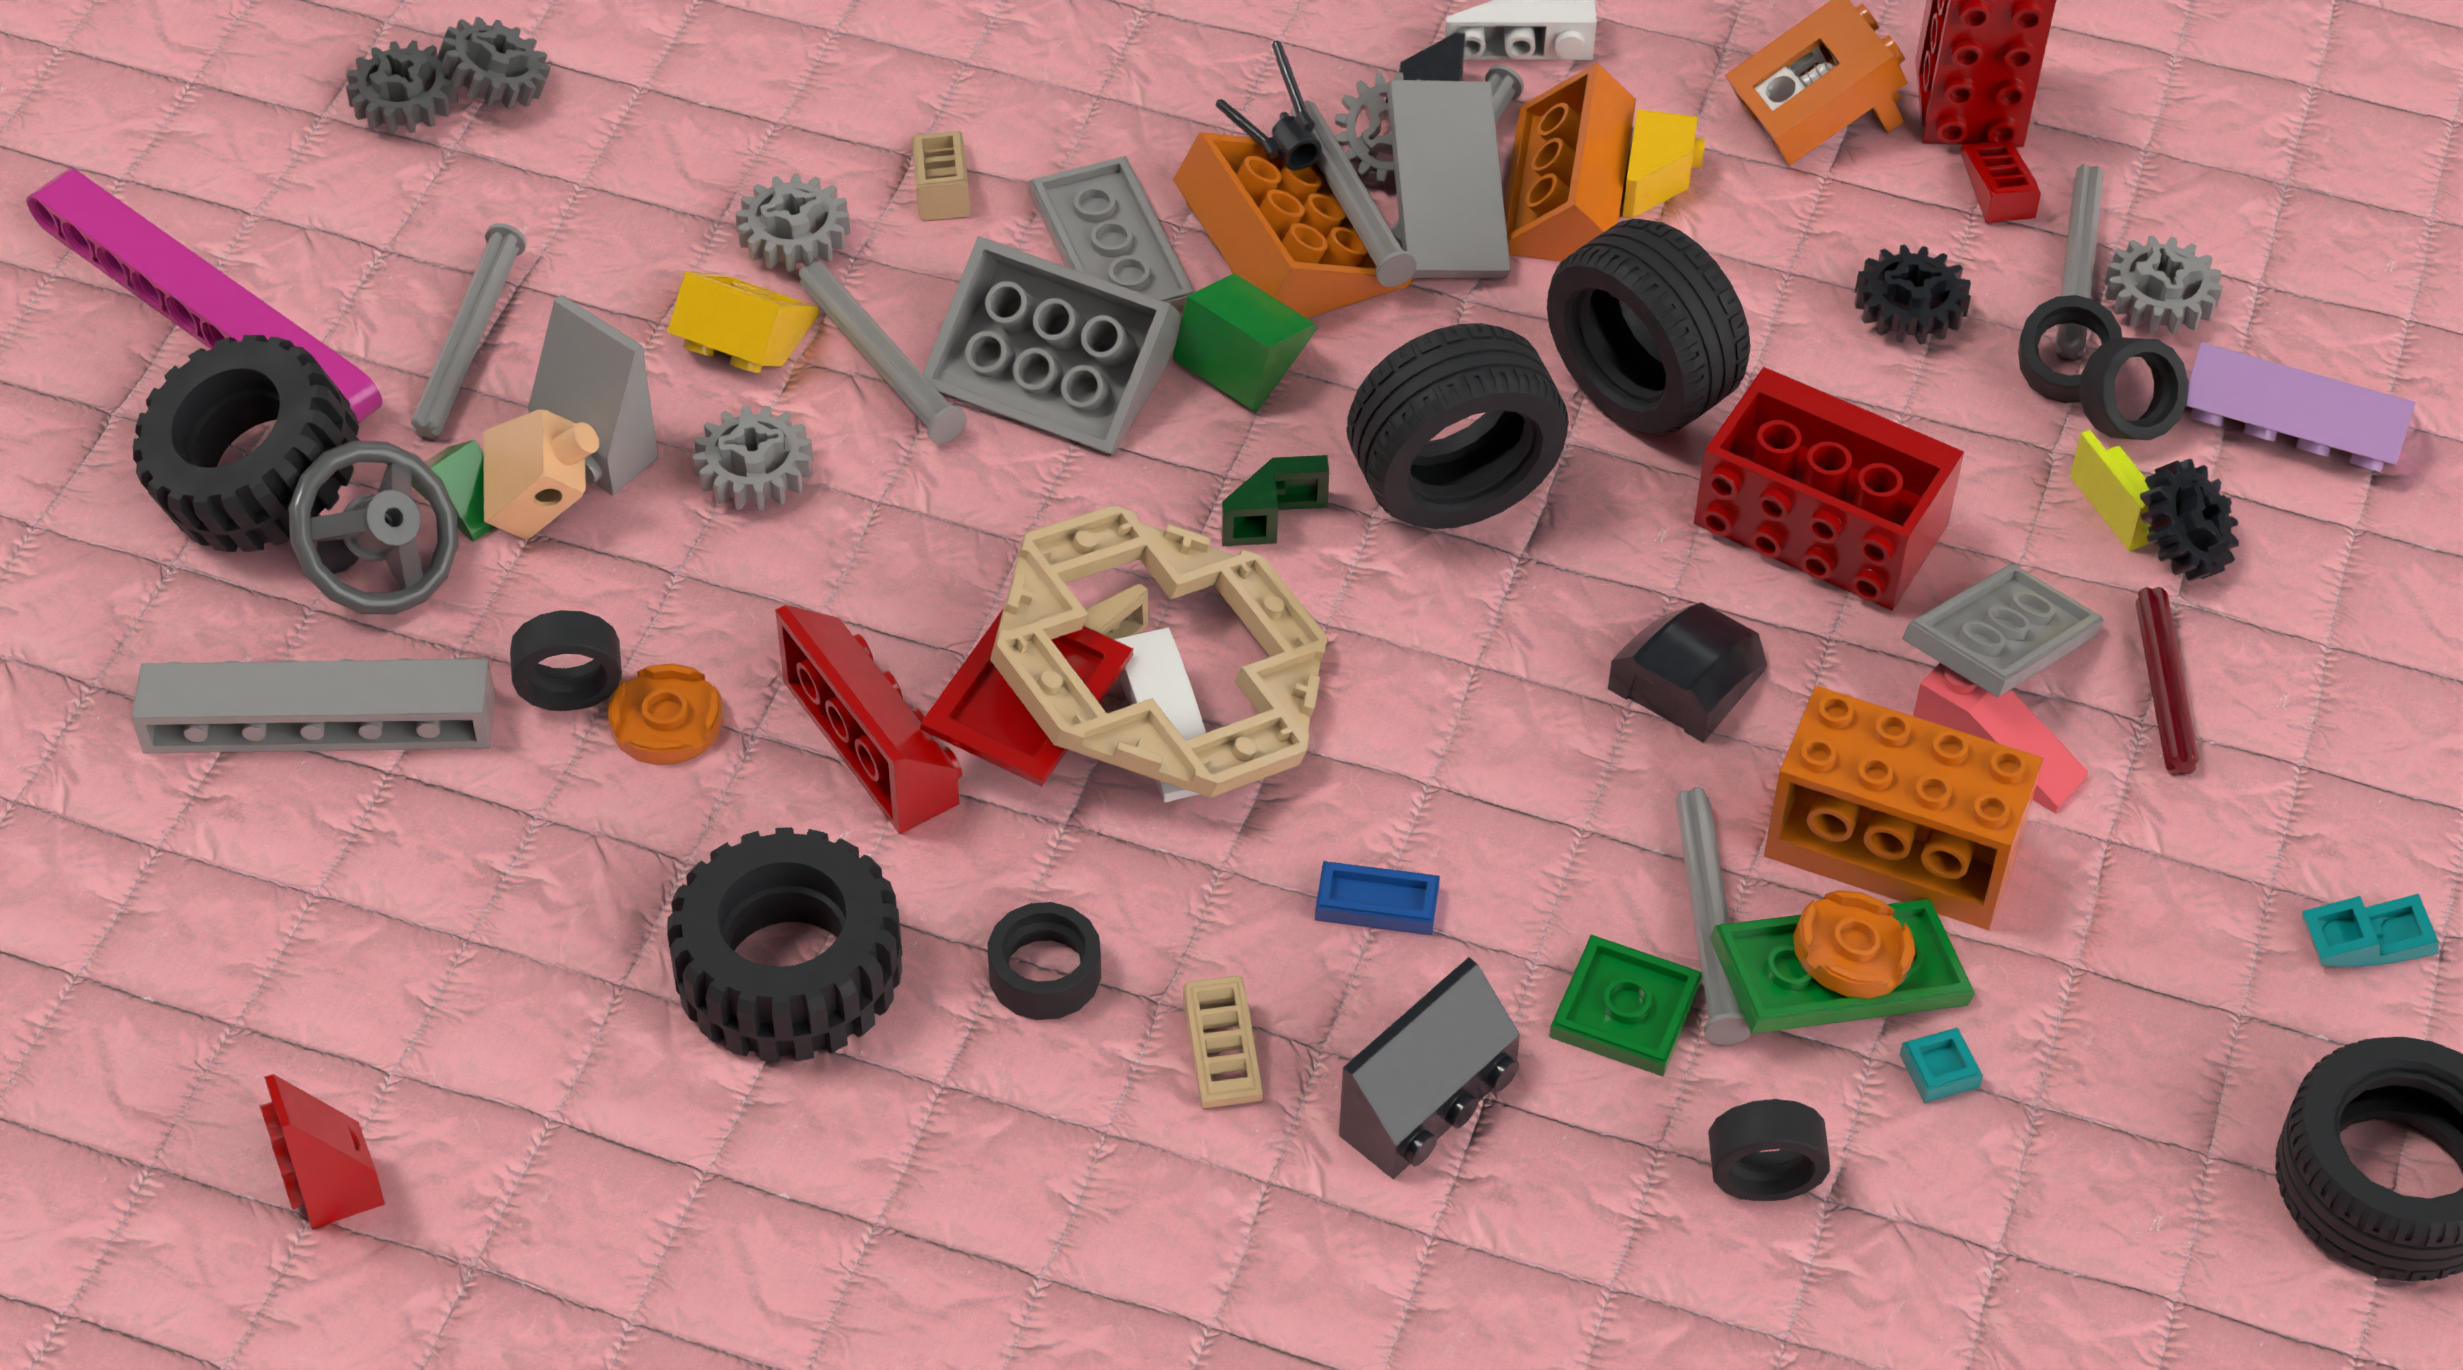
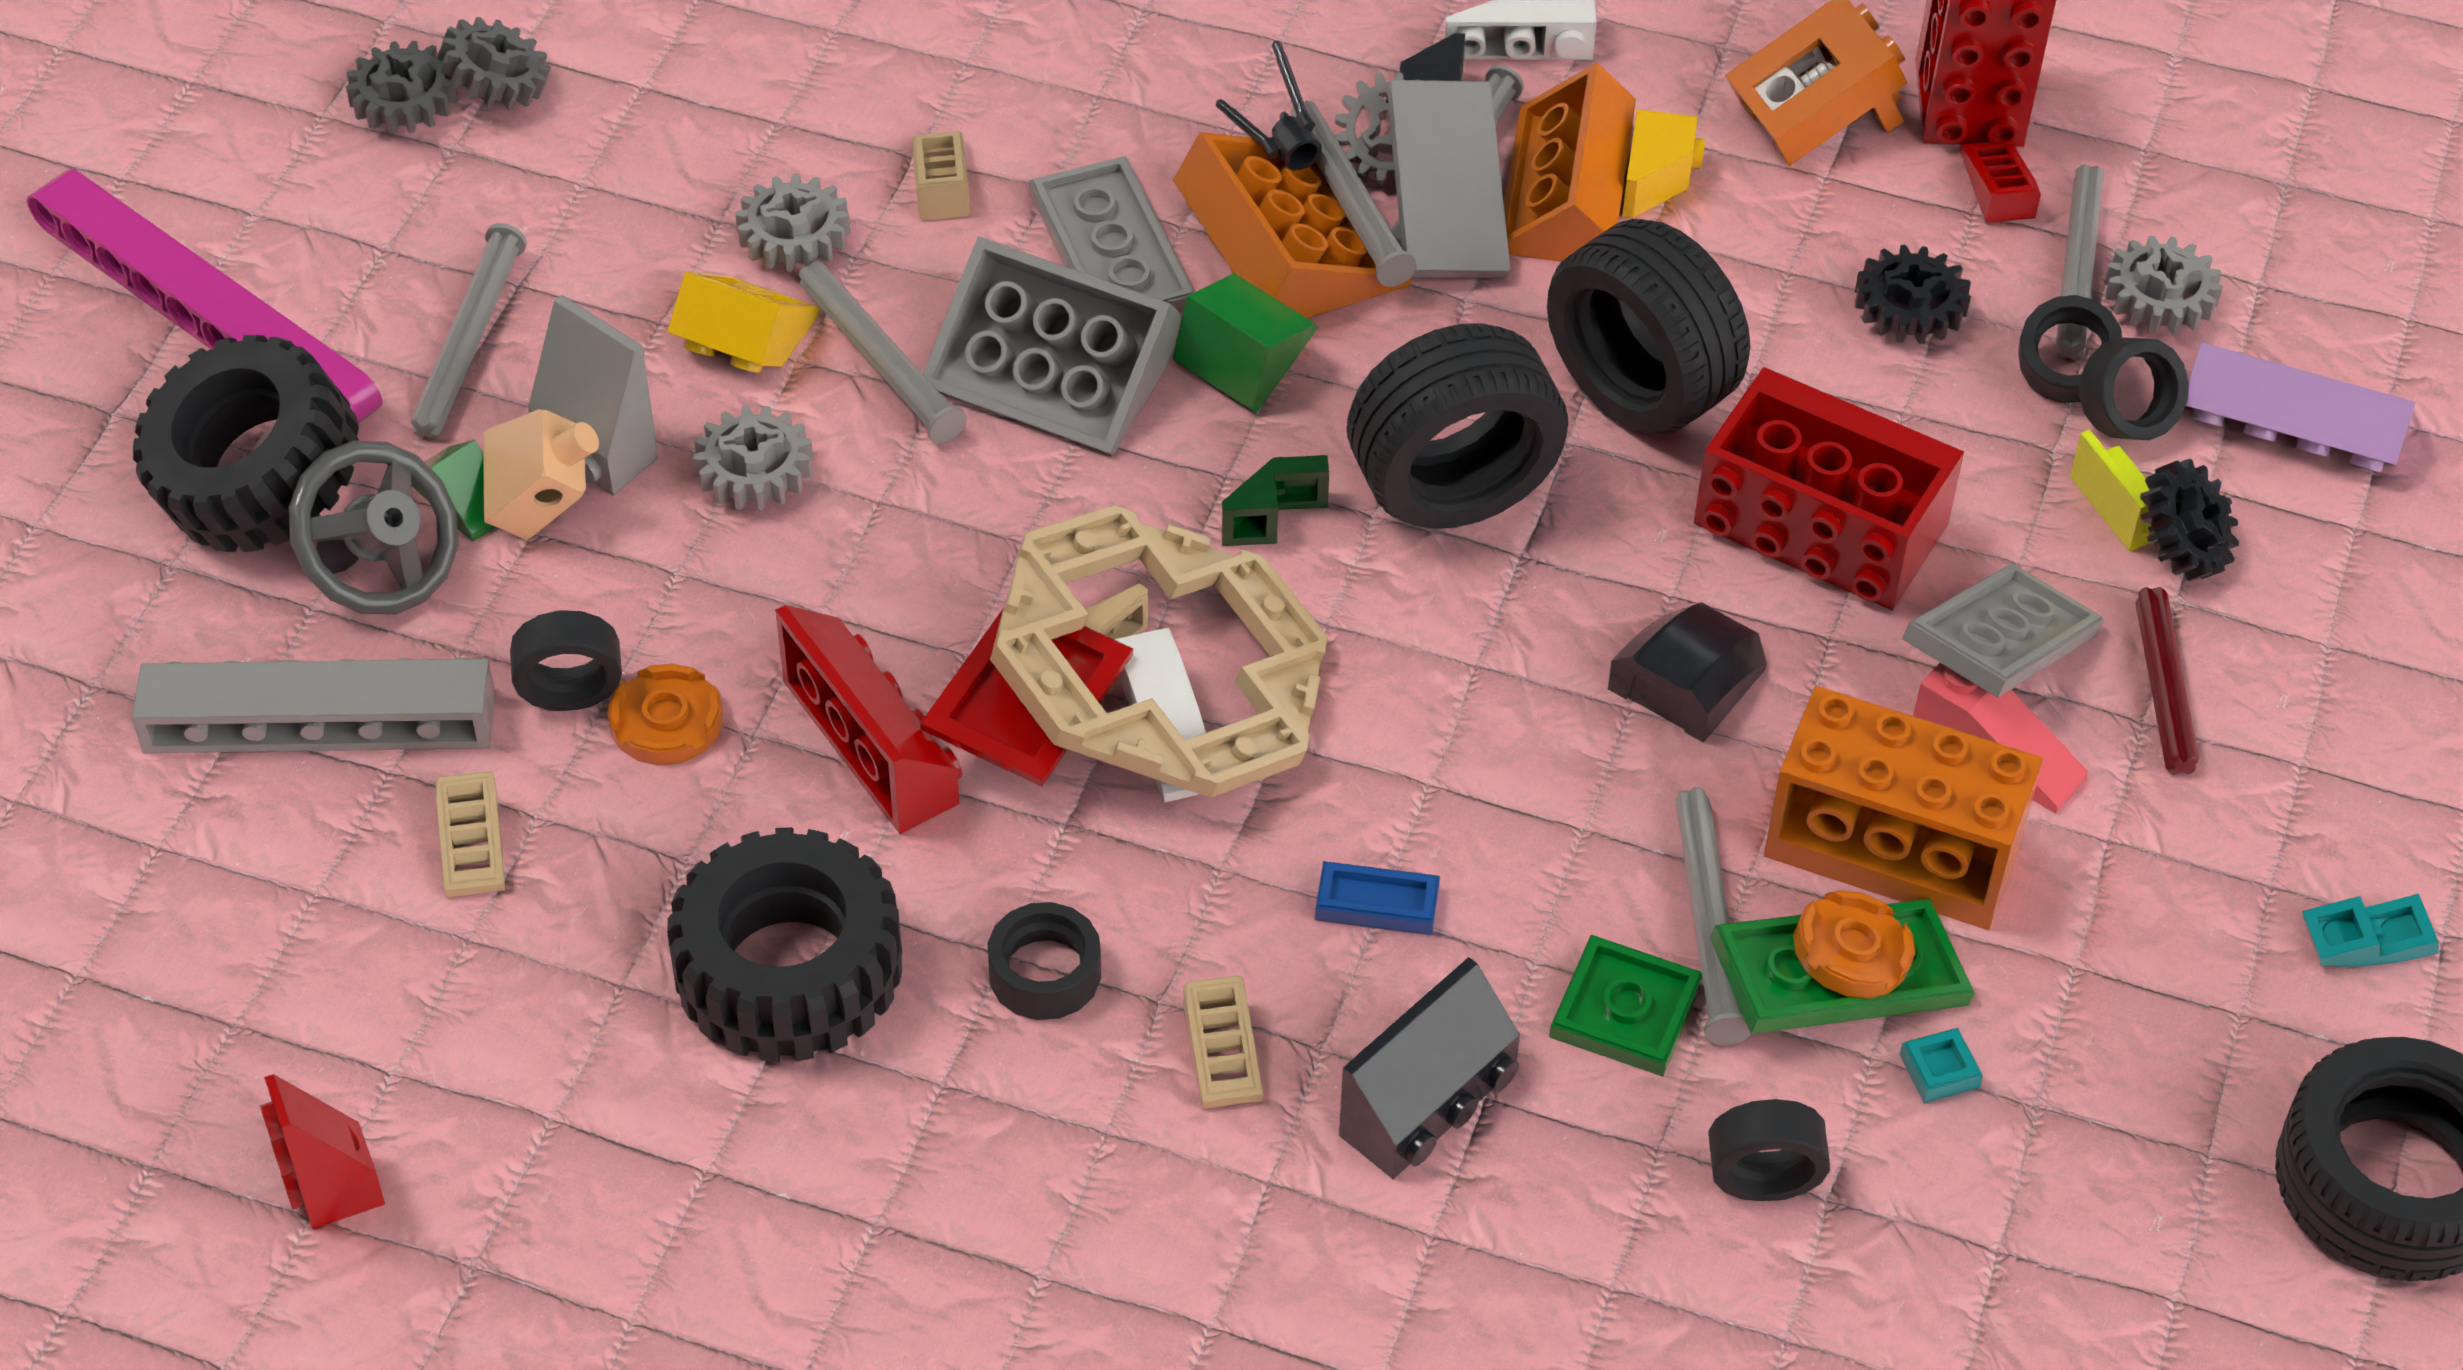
(462, 800): none -> tan slope

